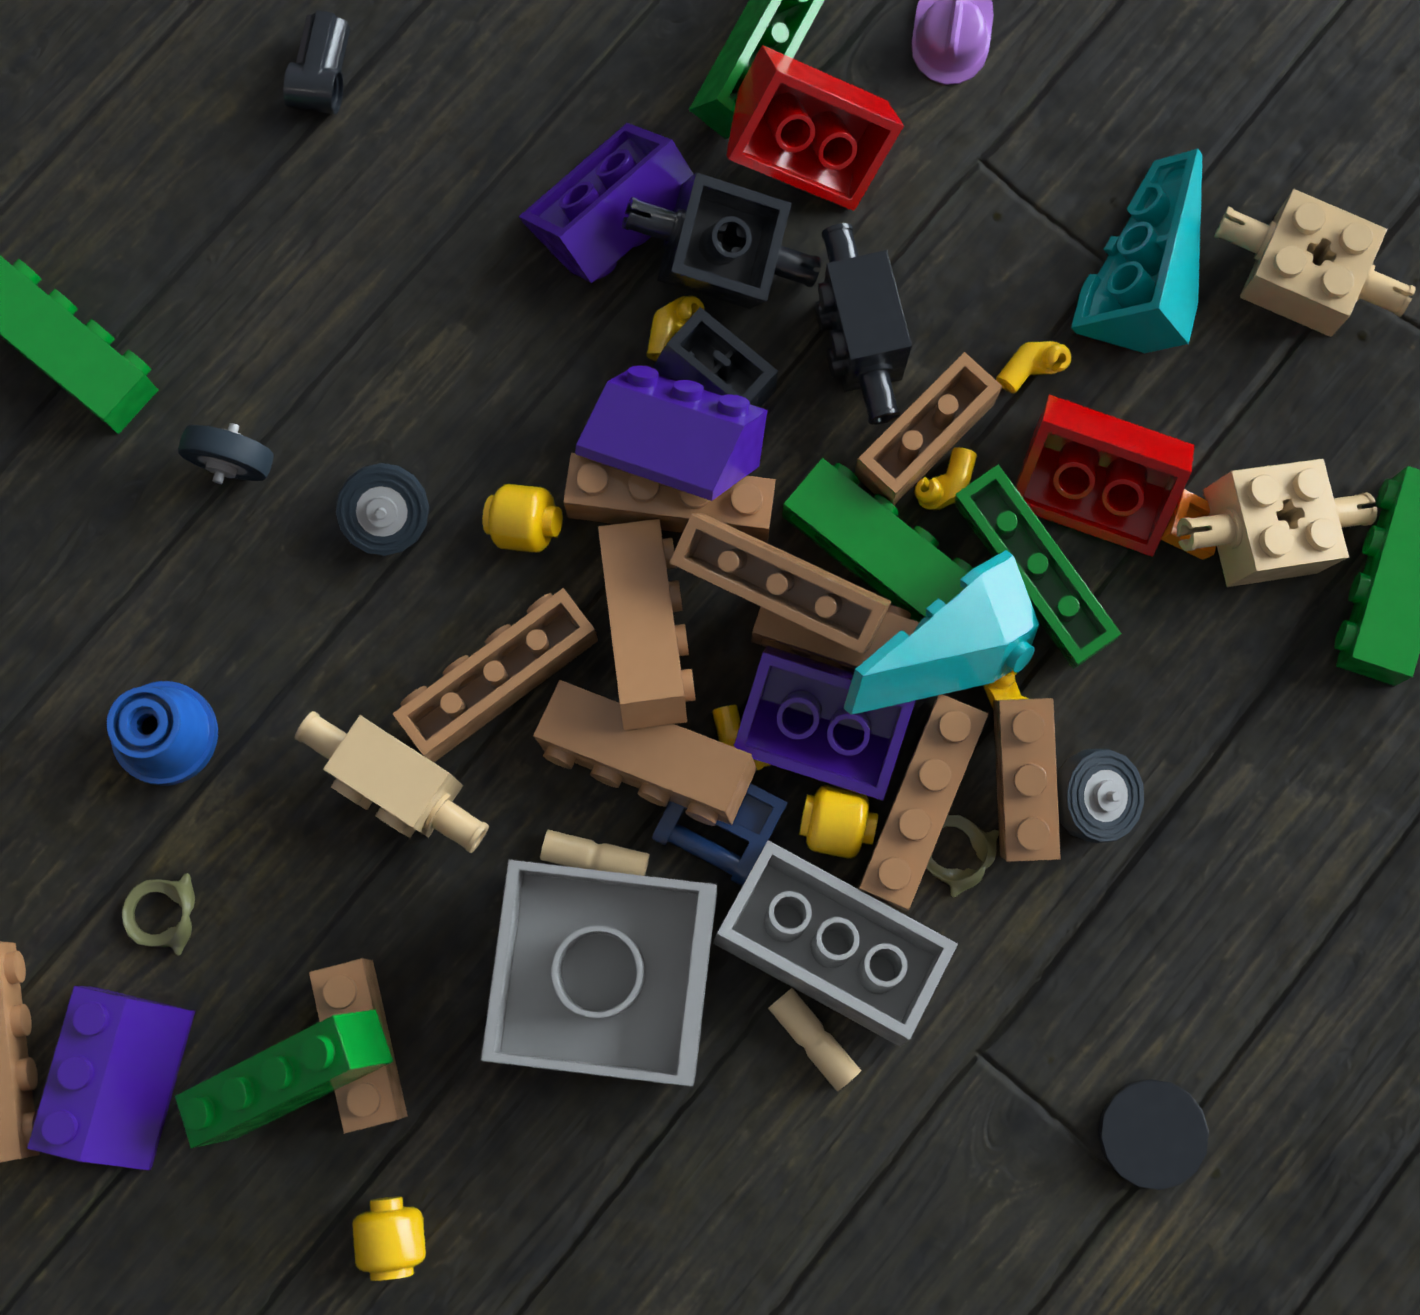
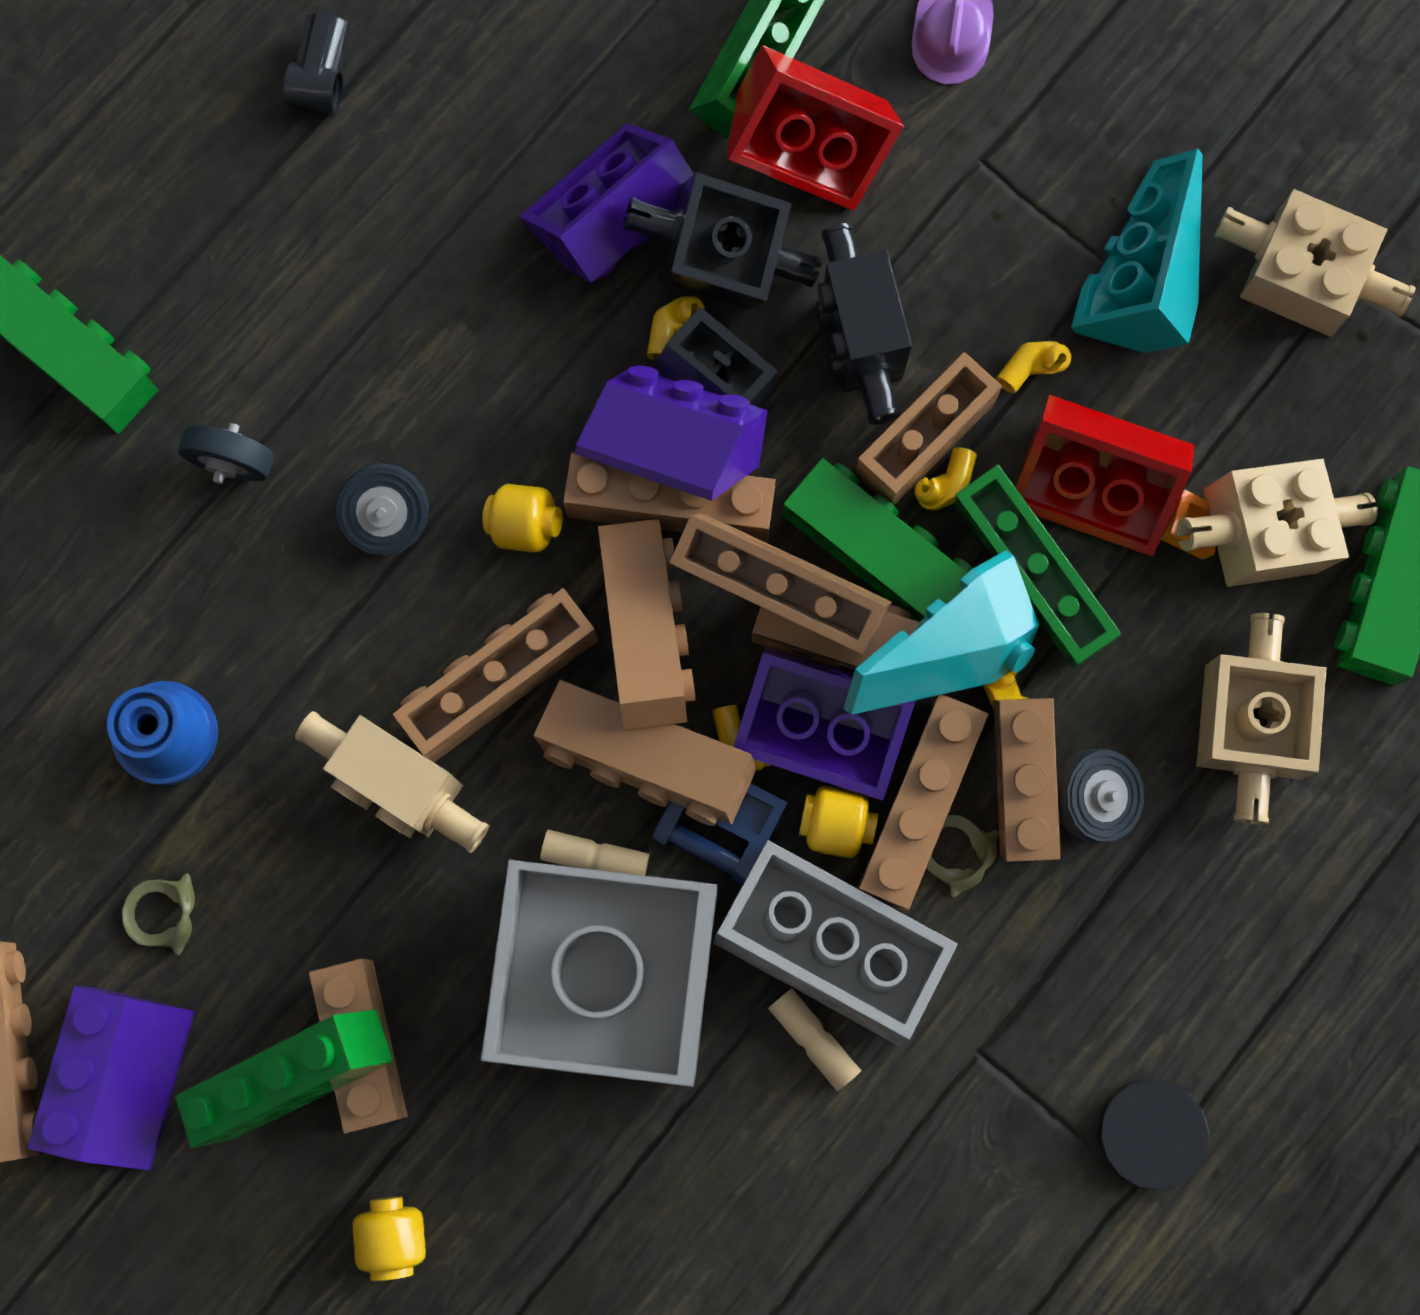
(1284, 695): none -> tan brick

